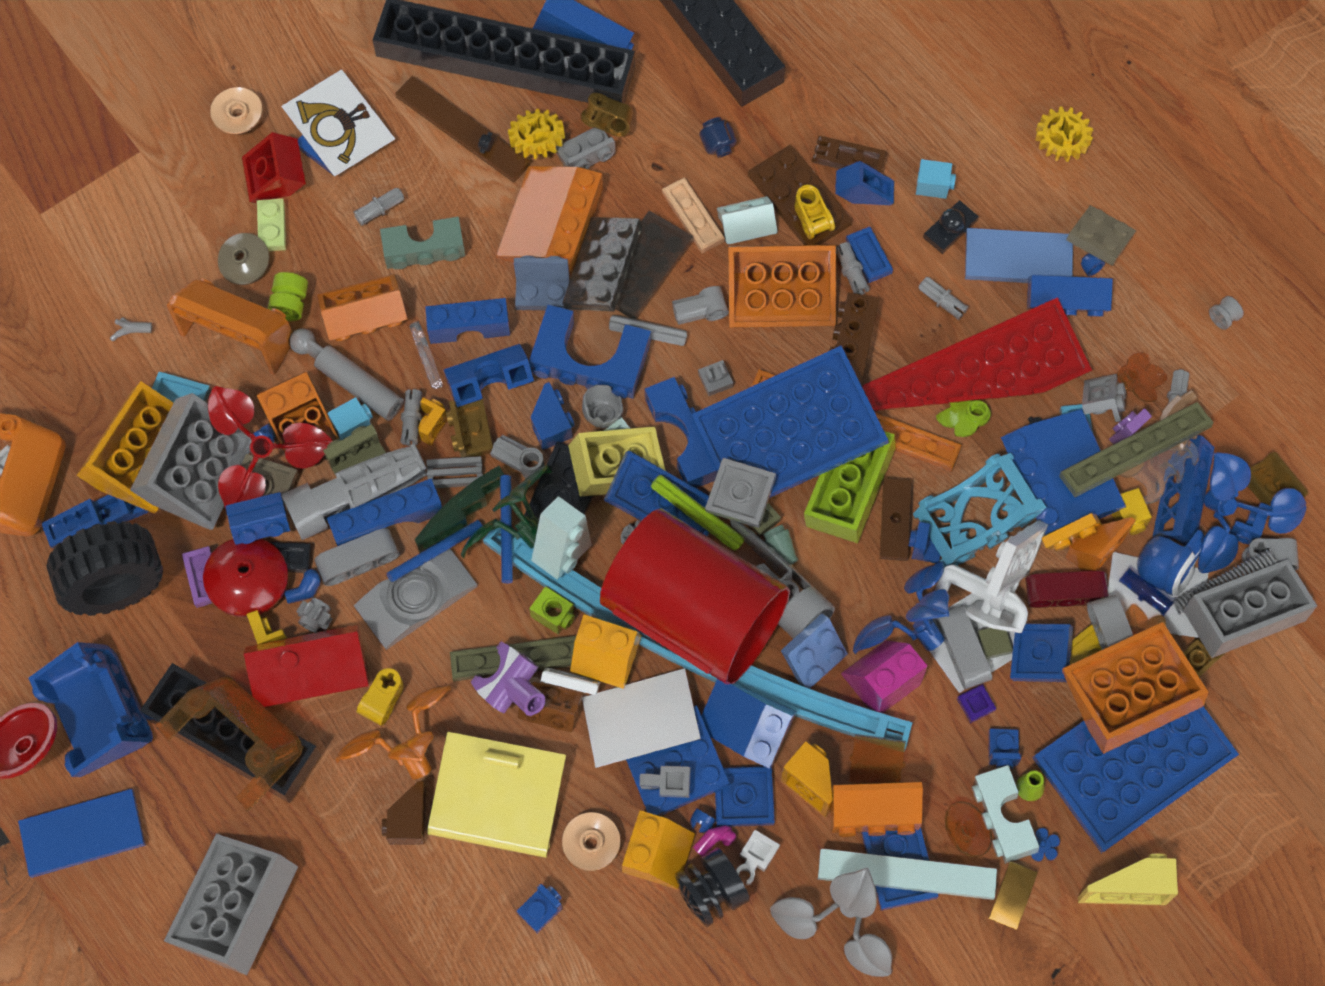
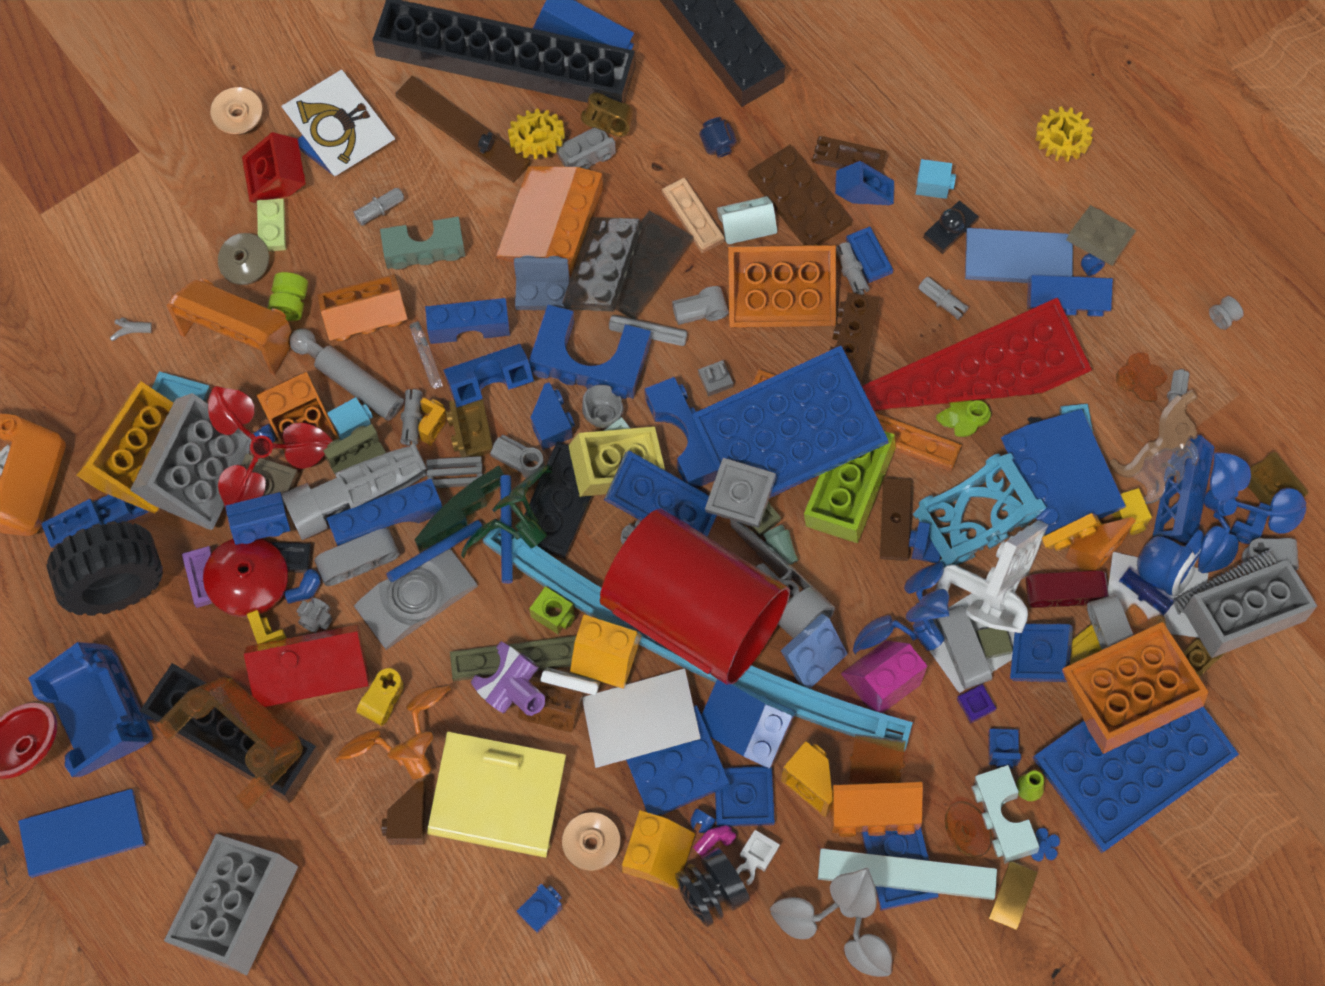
(560, 538): light aqua wedge -> none
(672, 781): light grey plate -> none
(697, 512): lime axle -> none
(813, 216): yellow piece -> none
(1104, 394): light grey bracket -> none
(1129, 425): medium lavender plate -> none
(1136, 449): olive tile -> none
(1142, 883): light yellow slope -> none

